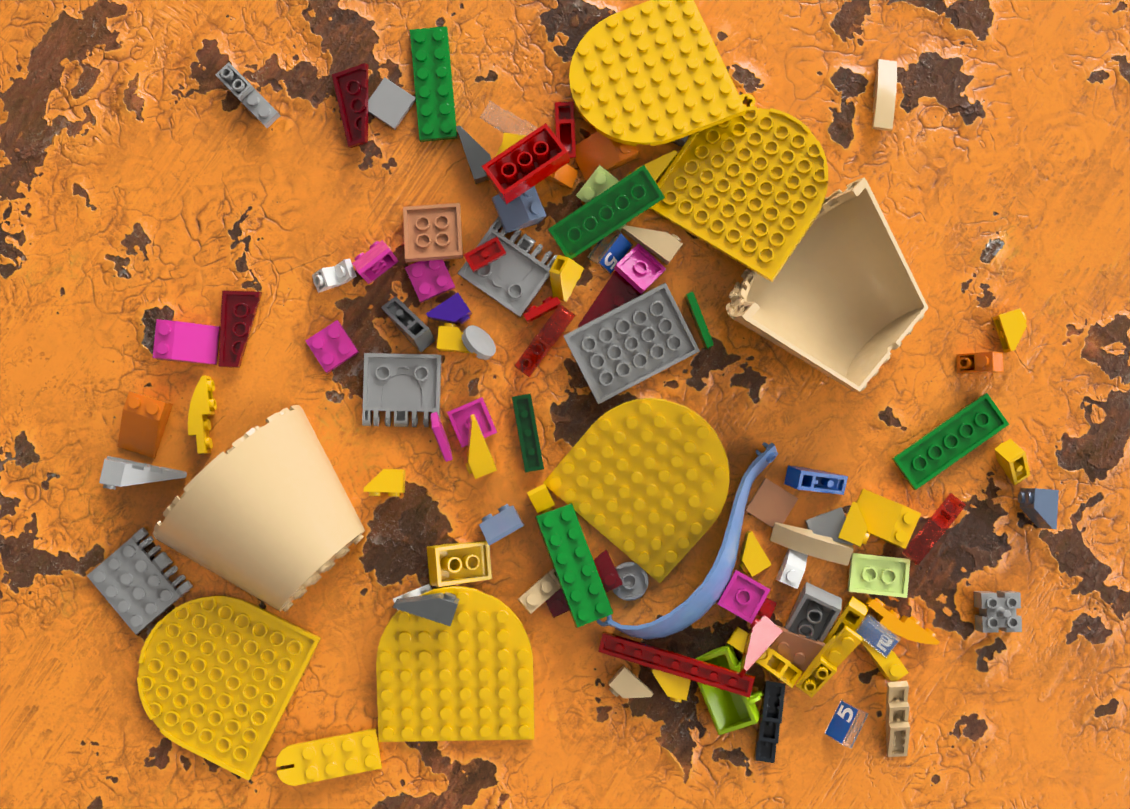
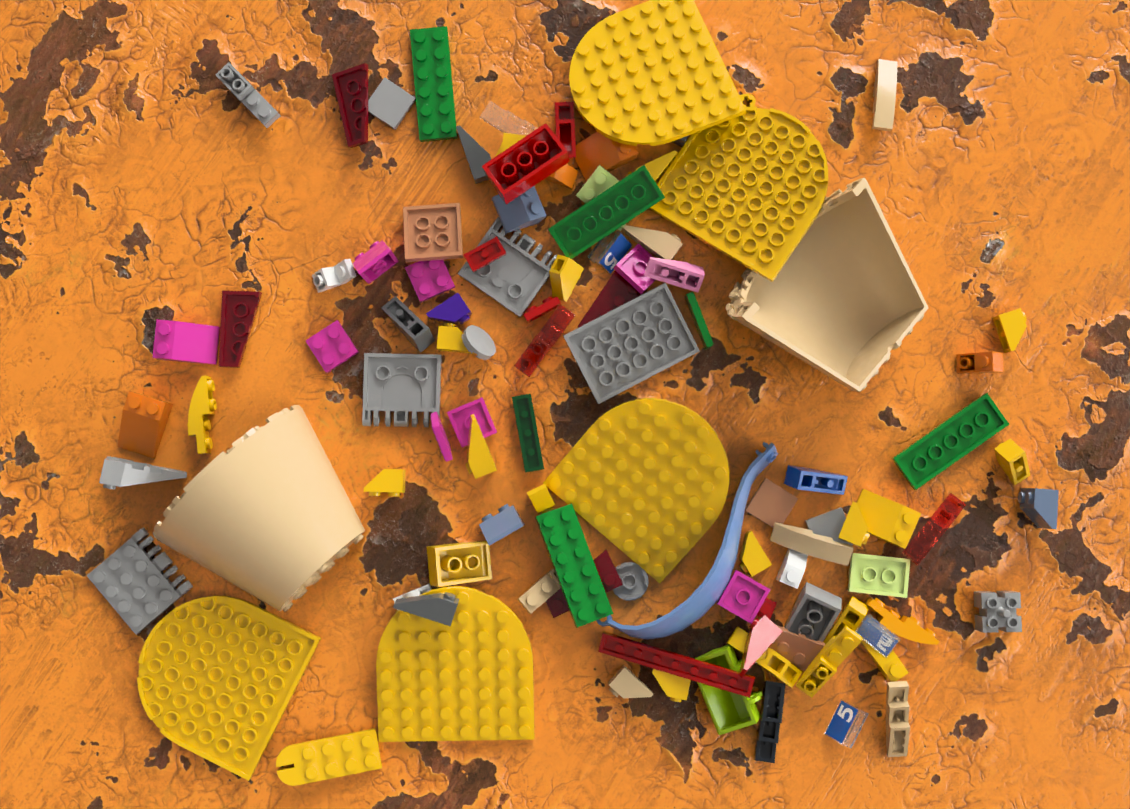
(675, 273): none -> bright pink slope

